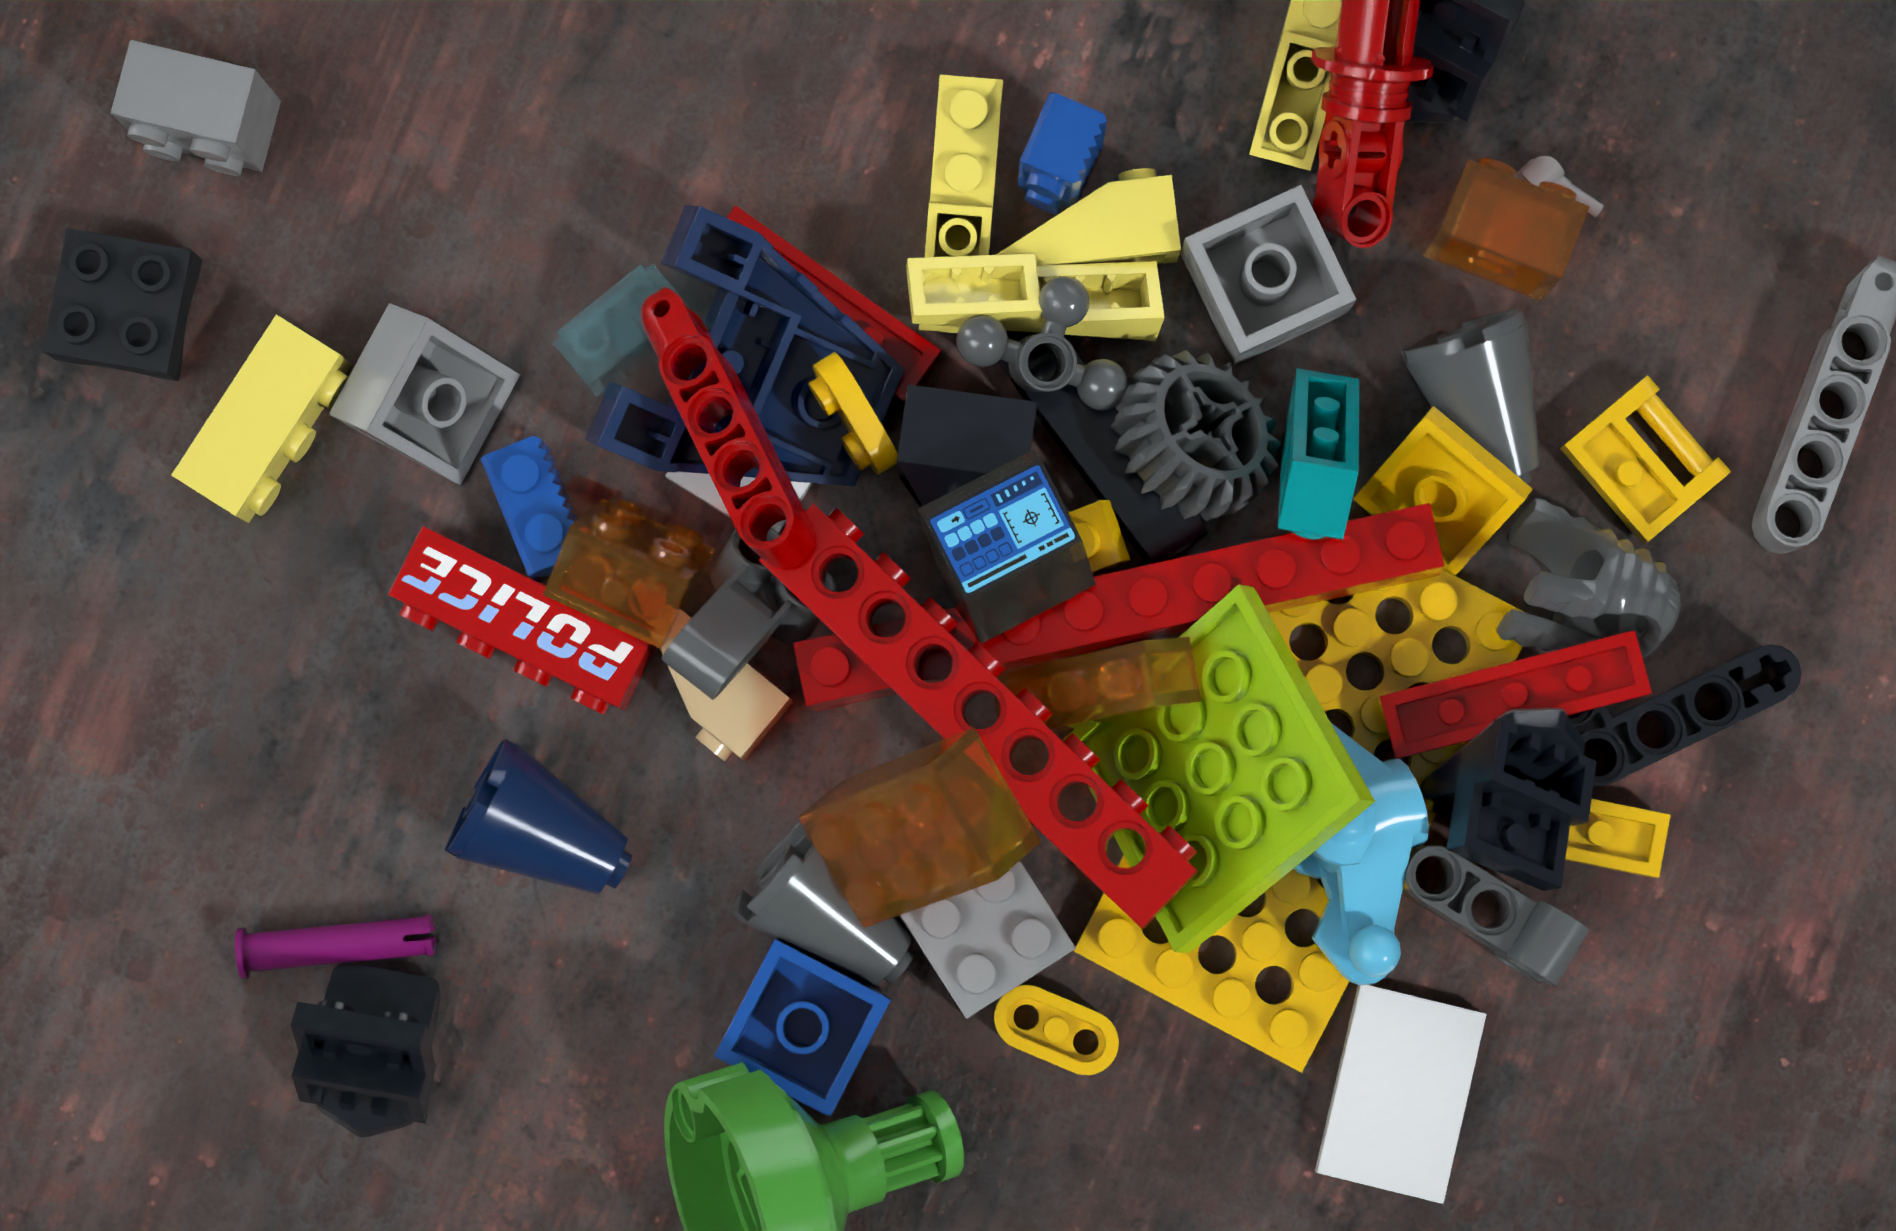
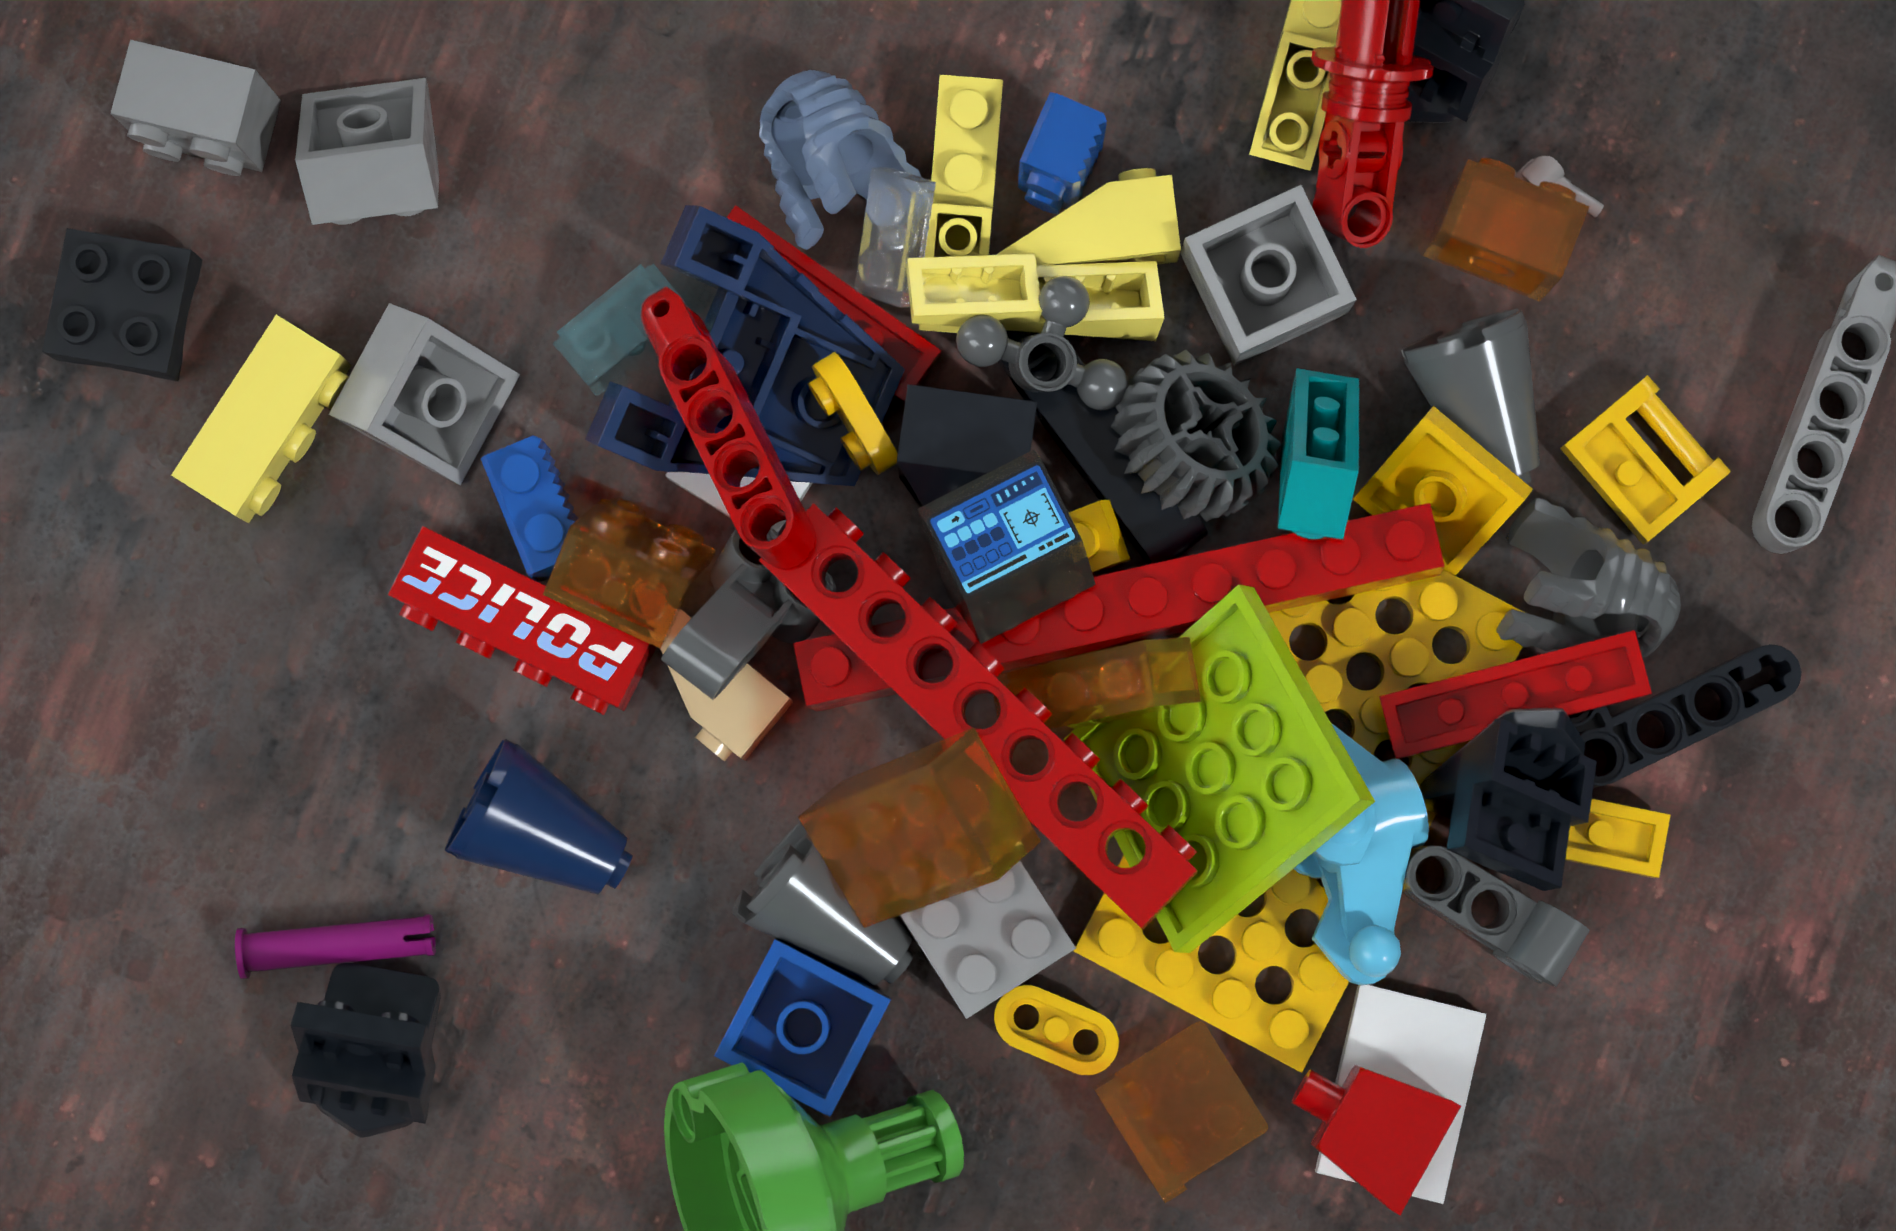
(367, 152): none -> light grey slope
(823, 147): none -> sand blue hair
(892, 232): none -> clear plate
(1181, 1109): none -> clear orange bracket
(1377, 1130): none -> red torso

